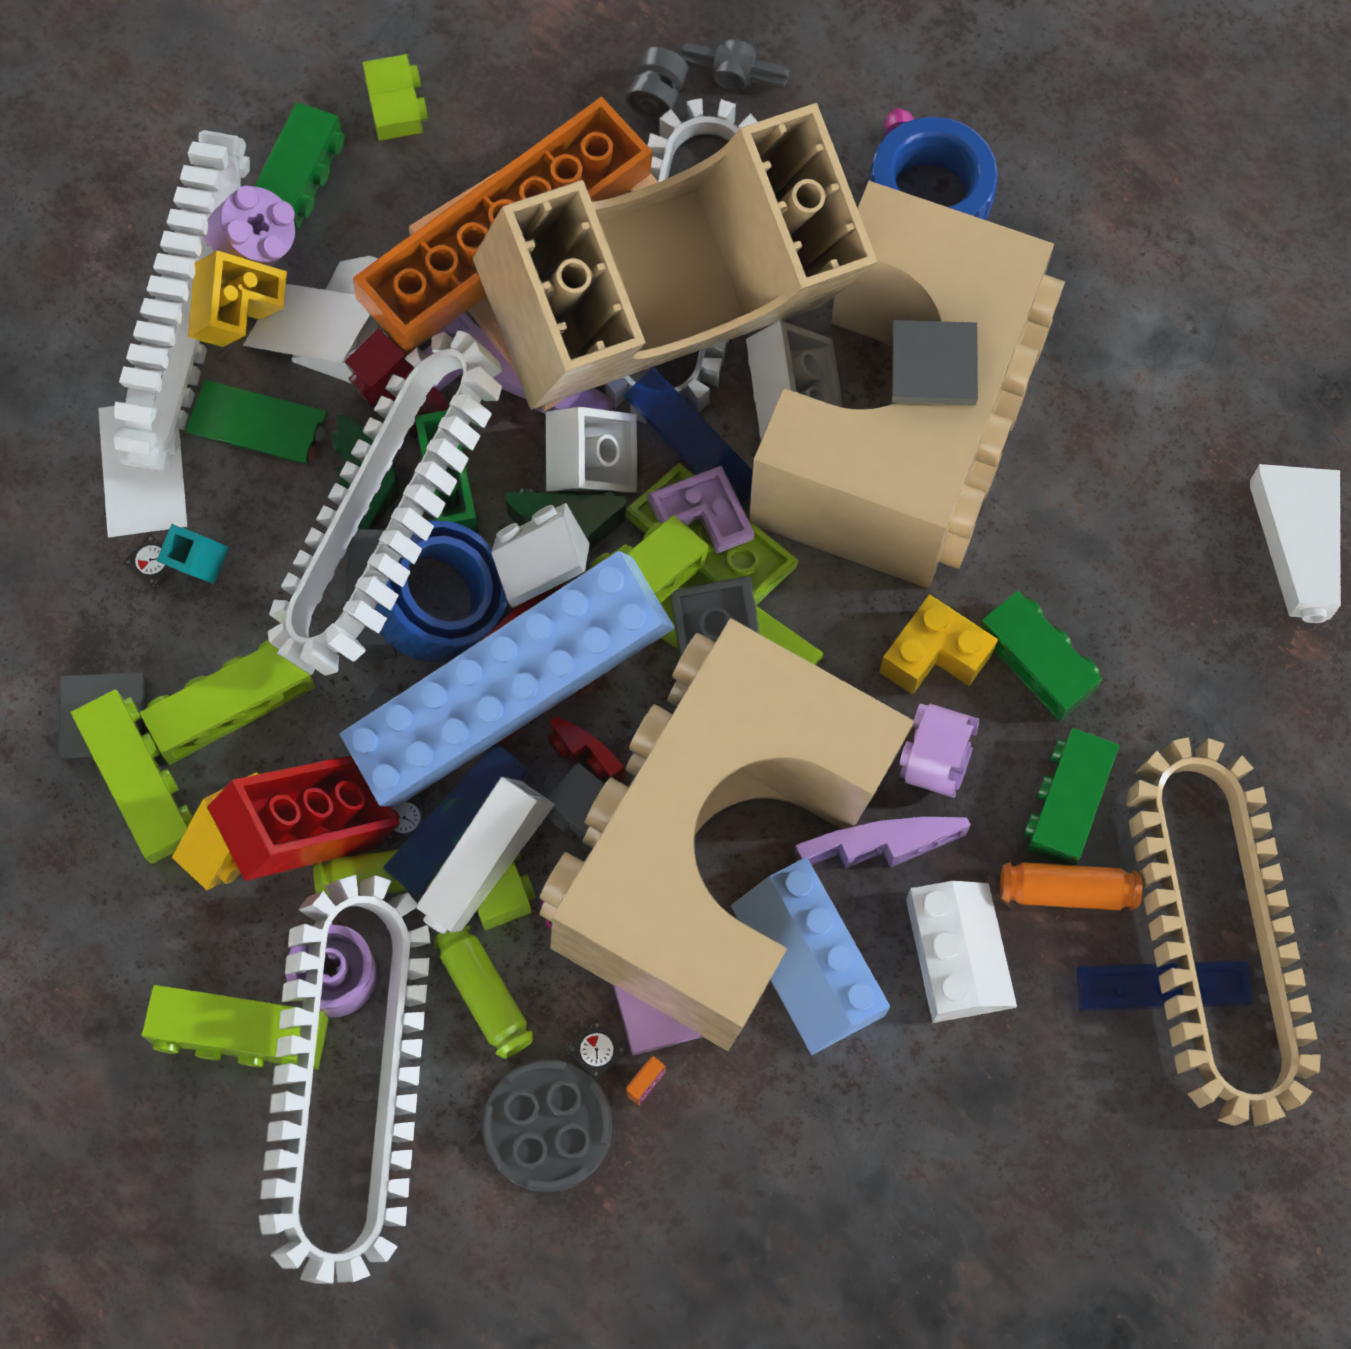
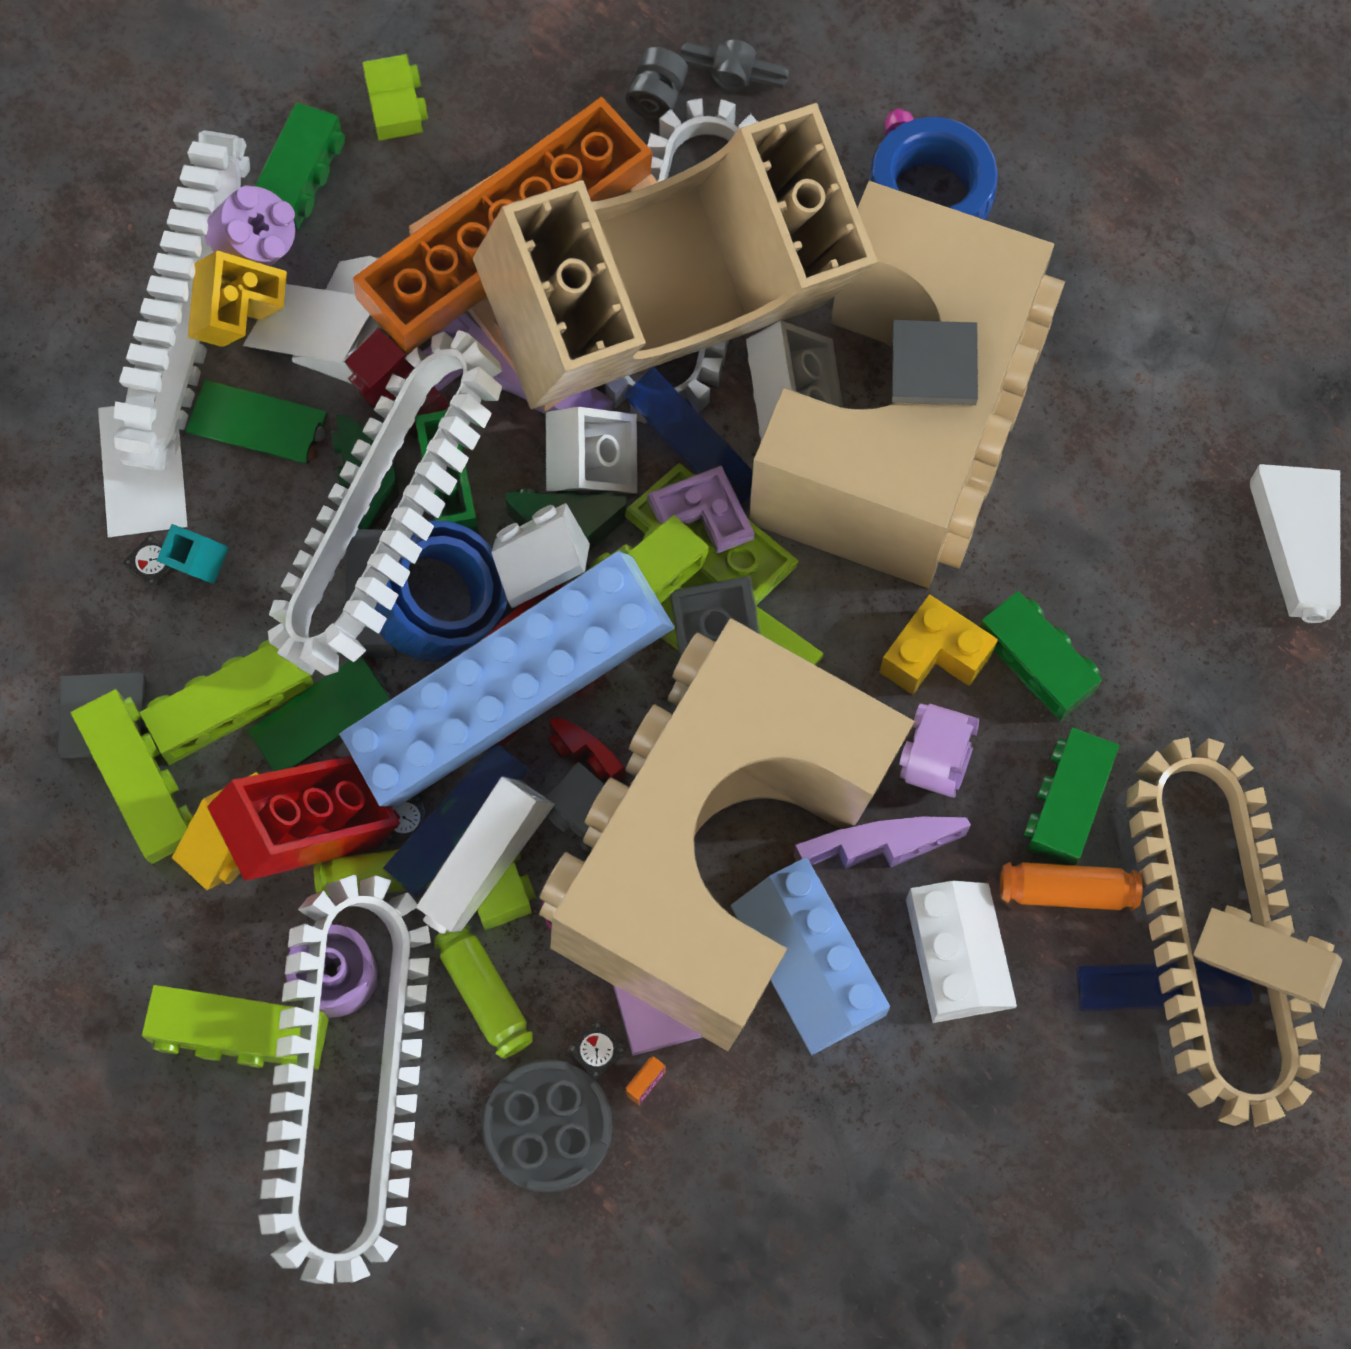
(320, 714): none -> green piece
(1269, 955): none -> tan brick

